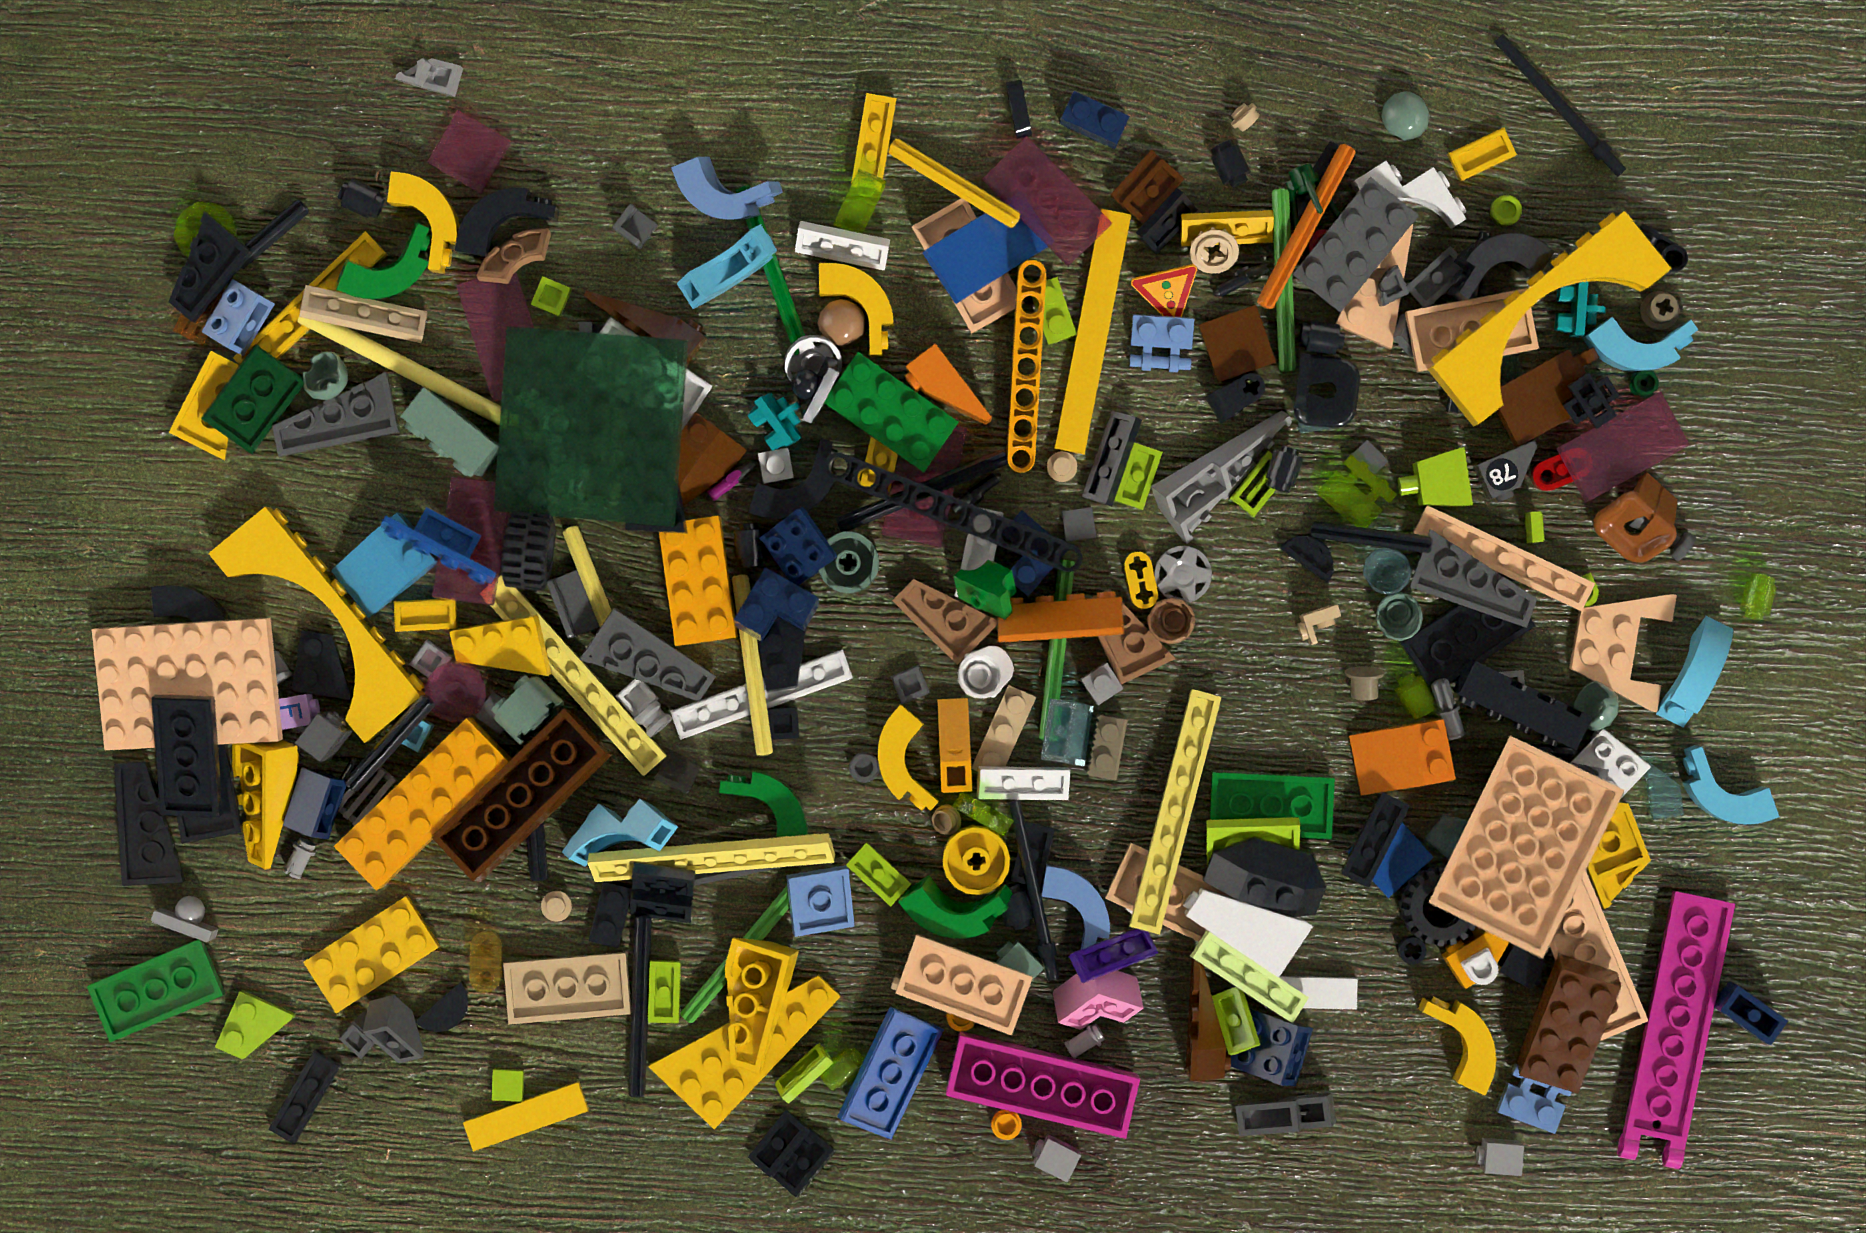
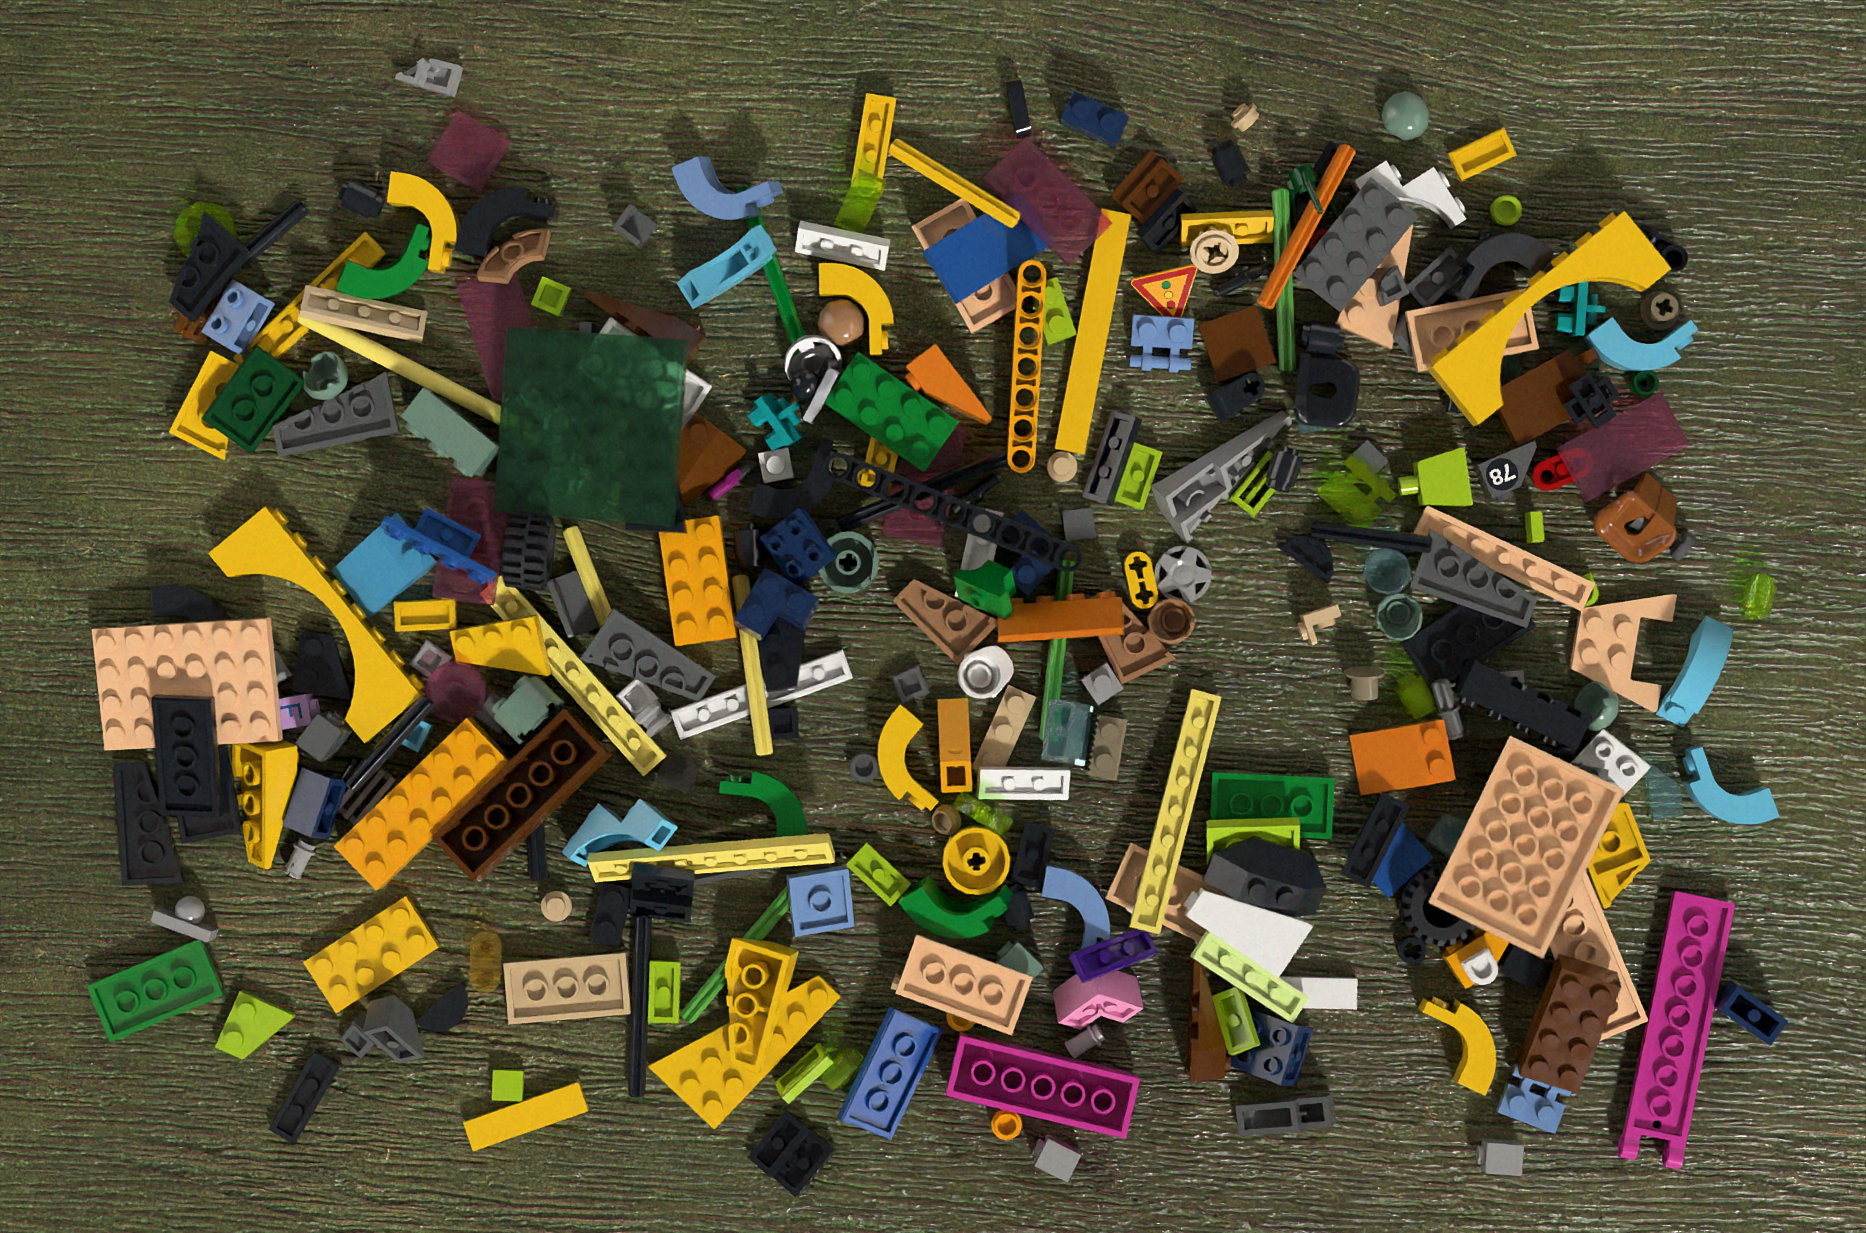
(1046, 947): black bar -> none
(1600, 149): black bar -> none

